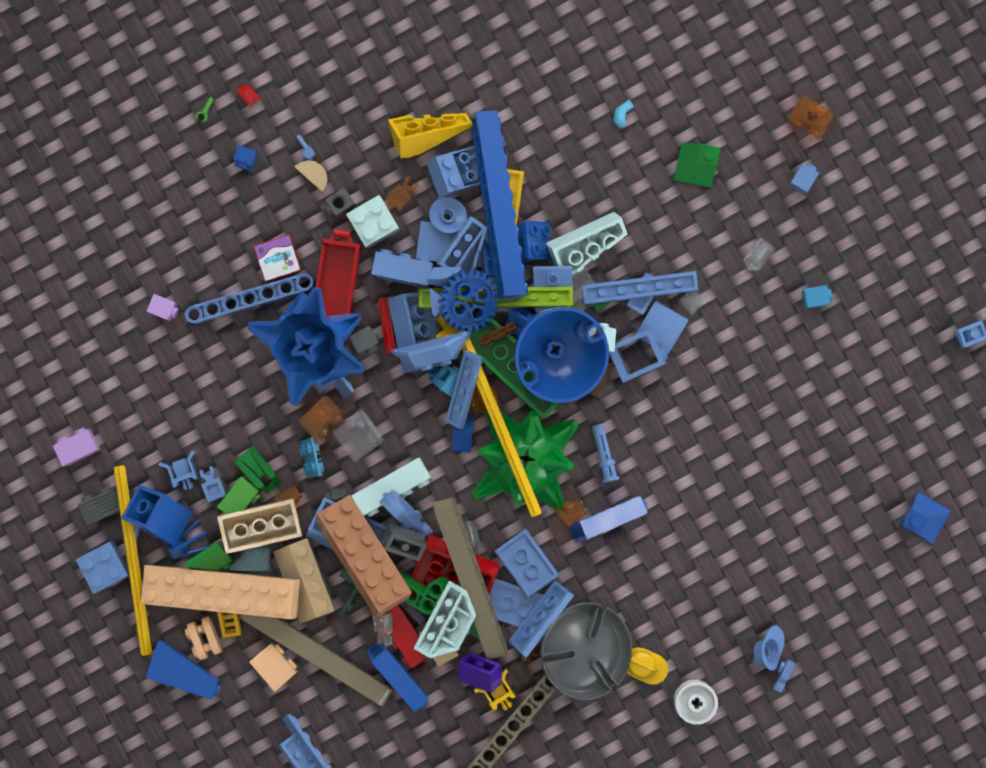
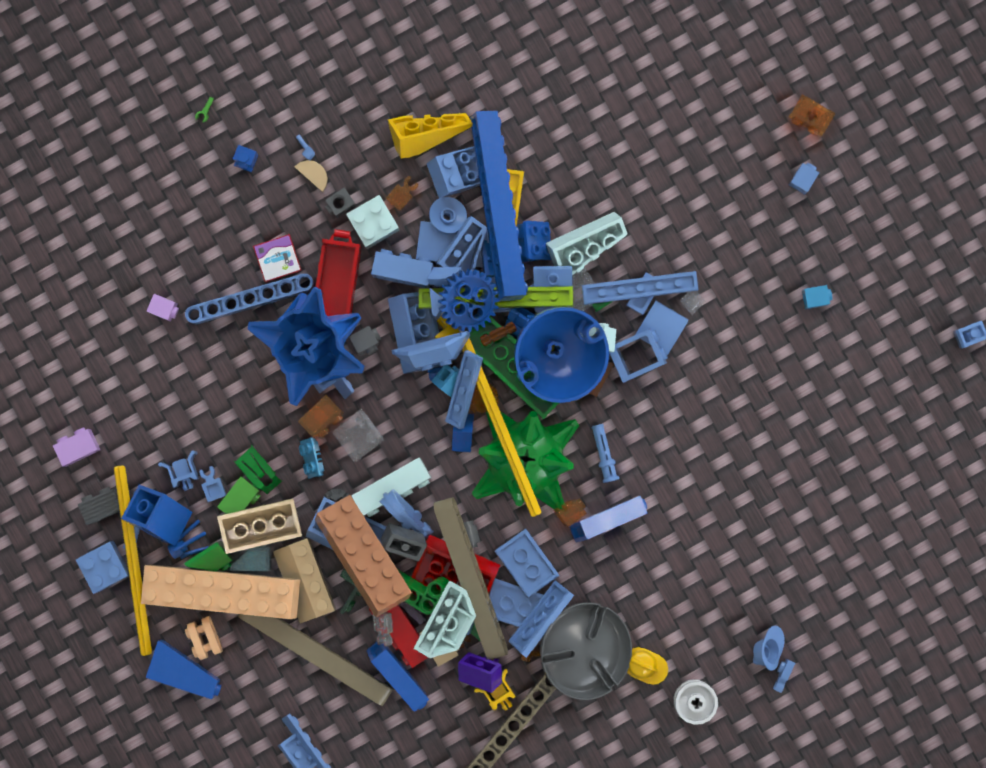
(233, 632): yellow slope -> none
(248, 95): red slope -> none
(274, 666): light nougat slope -> none
(288, 493): clear orange brick -> none
(387, 325): red axle -> none
(620, 113): medium azure arm -> none
(697, 164): green slope -> none
(758, 255): clear slope -> none
(924, 517): blue slope -> none

